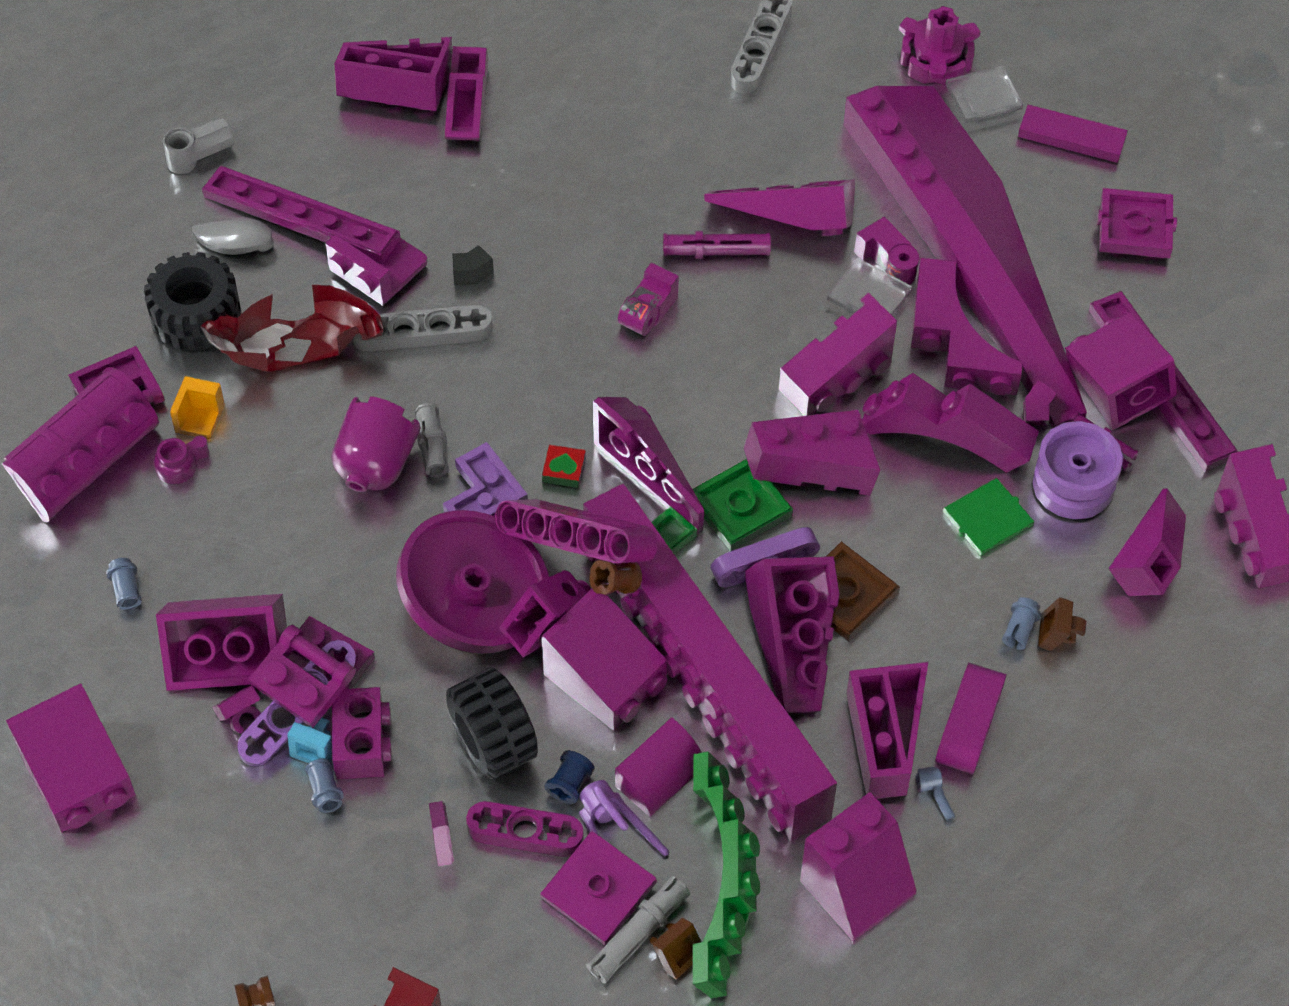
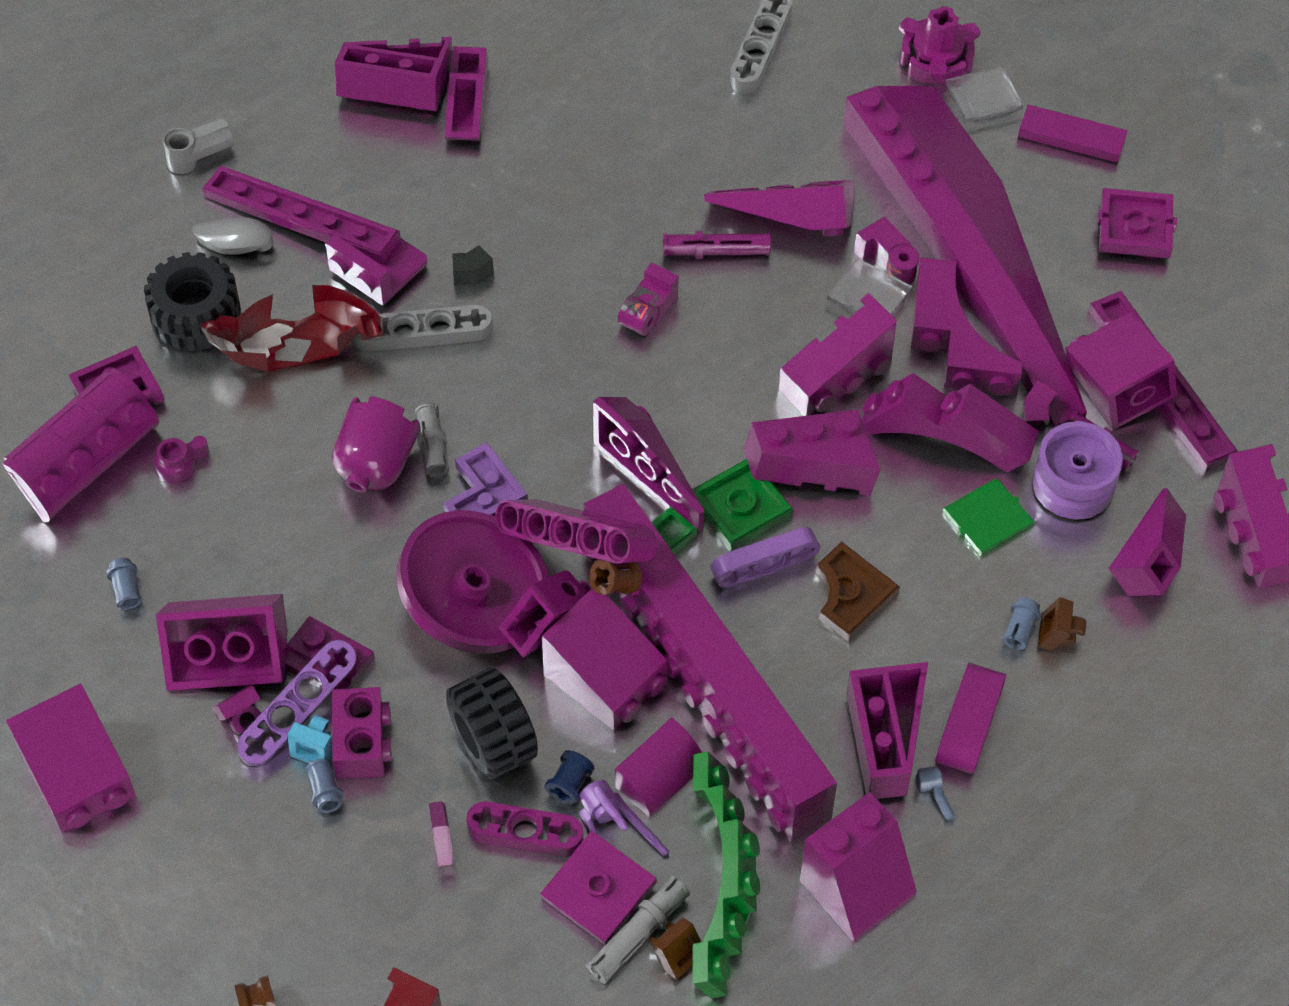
(197, 407): light orange panel -> none
(293, 686): magenta plate -> none
(563, 466): tile -> none
(793, 618): magenta wedge -> none

